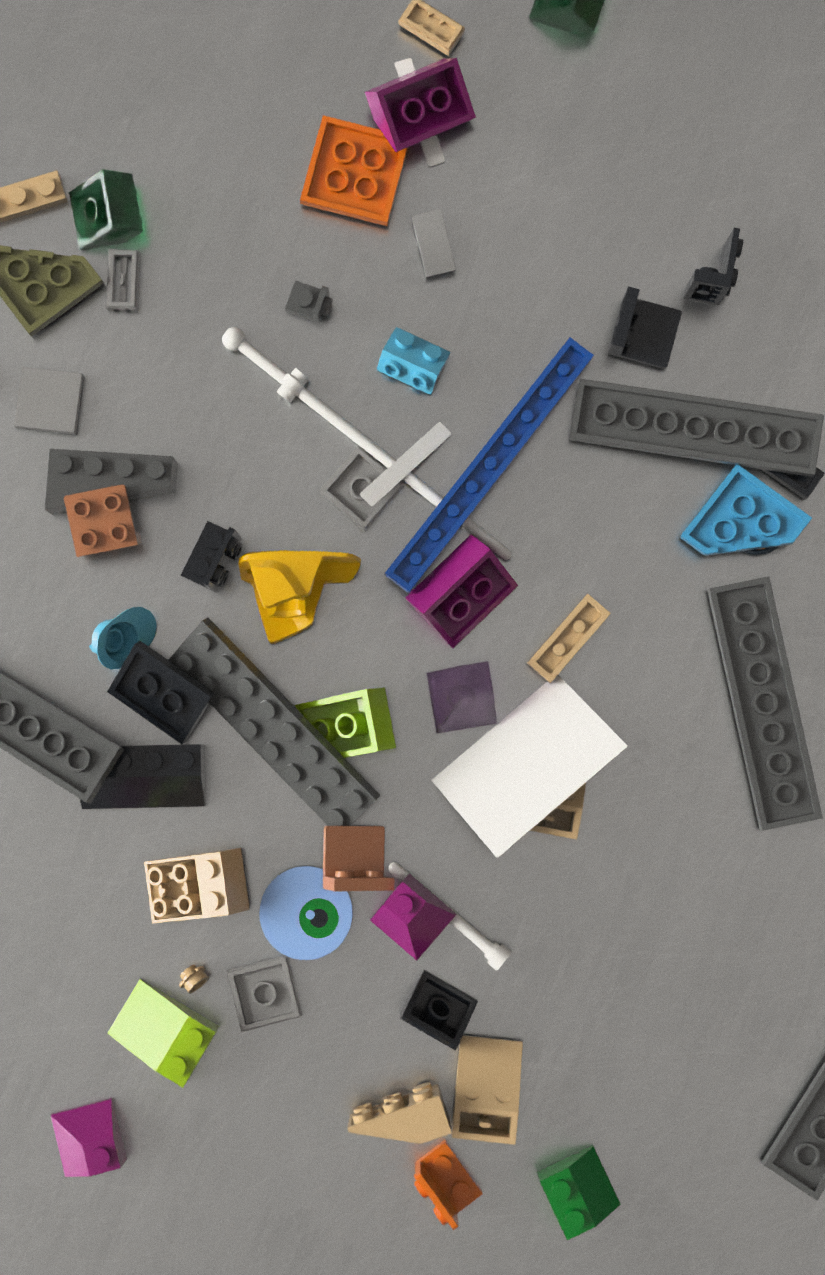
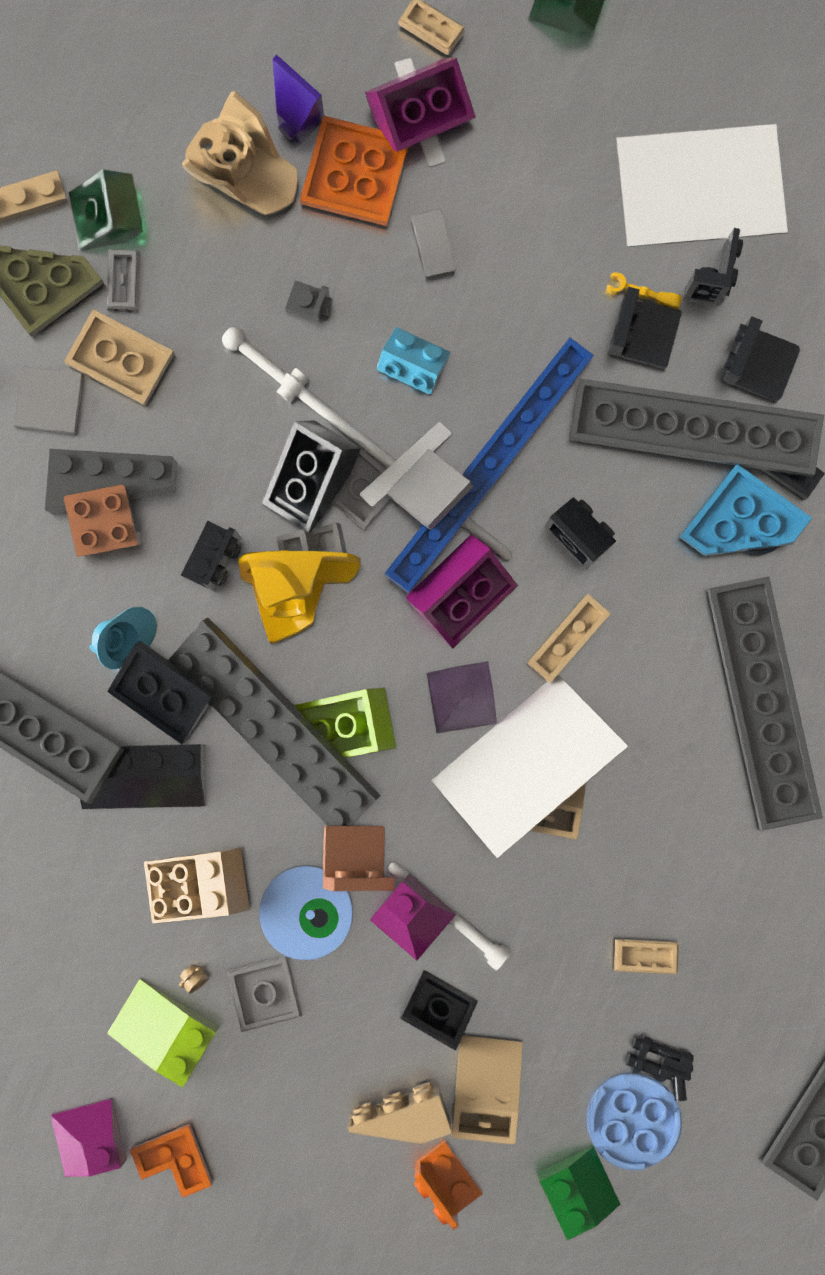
(119, 357): none -> tan plate
(174, 1151): none -> orange plate
(258, 172): none -> tan piece
(297, 102): none -> dark purple slope
(310, 473): none -> black slope
(324, 538): none -> light grey slope
(430, 489): none -> light grey tile
(580, 532): none -> black slope
(633, 1121): none -> light blue tile
(646, 956): none -> tan plate
(662, 298): none -> yellow piece
(674, 1065): none -> black piece
(701, 185): none -> white sticker
(760, 361): none -> black bracket

